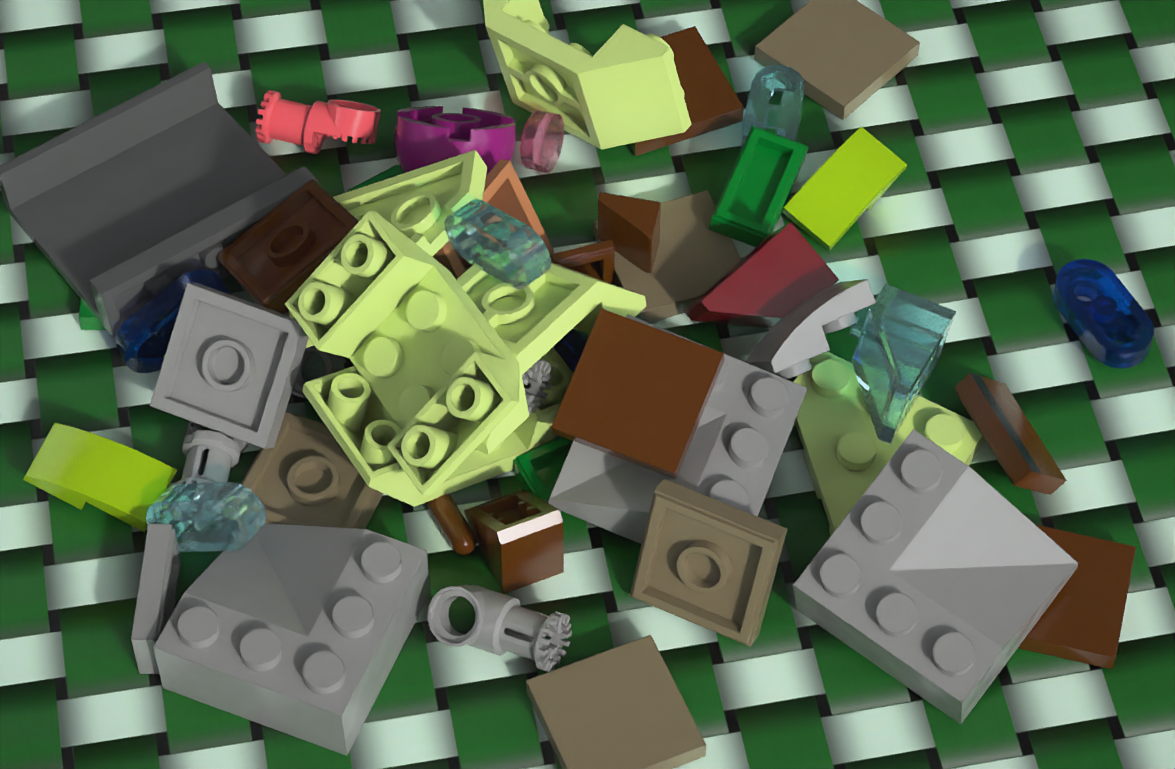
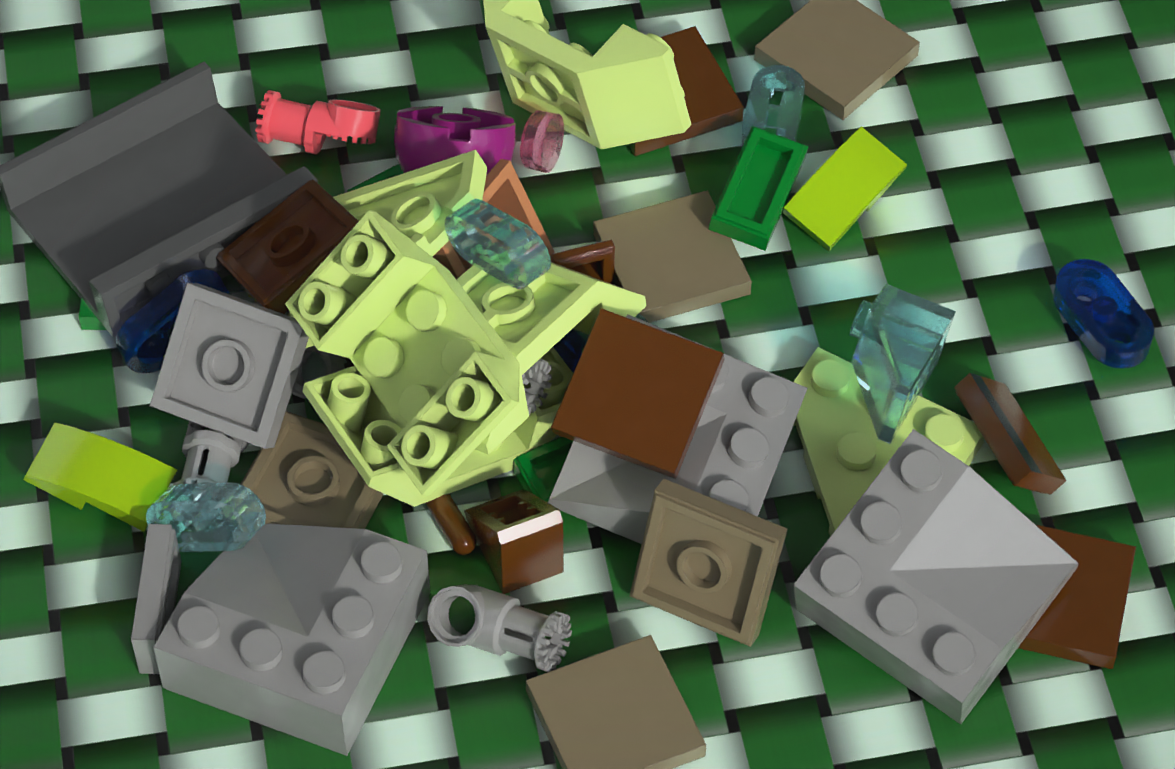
(632, 227): reddish brown slope -> none
(765, 283): dark red slope -> none
(802, 331): light grey slope -> none

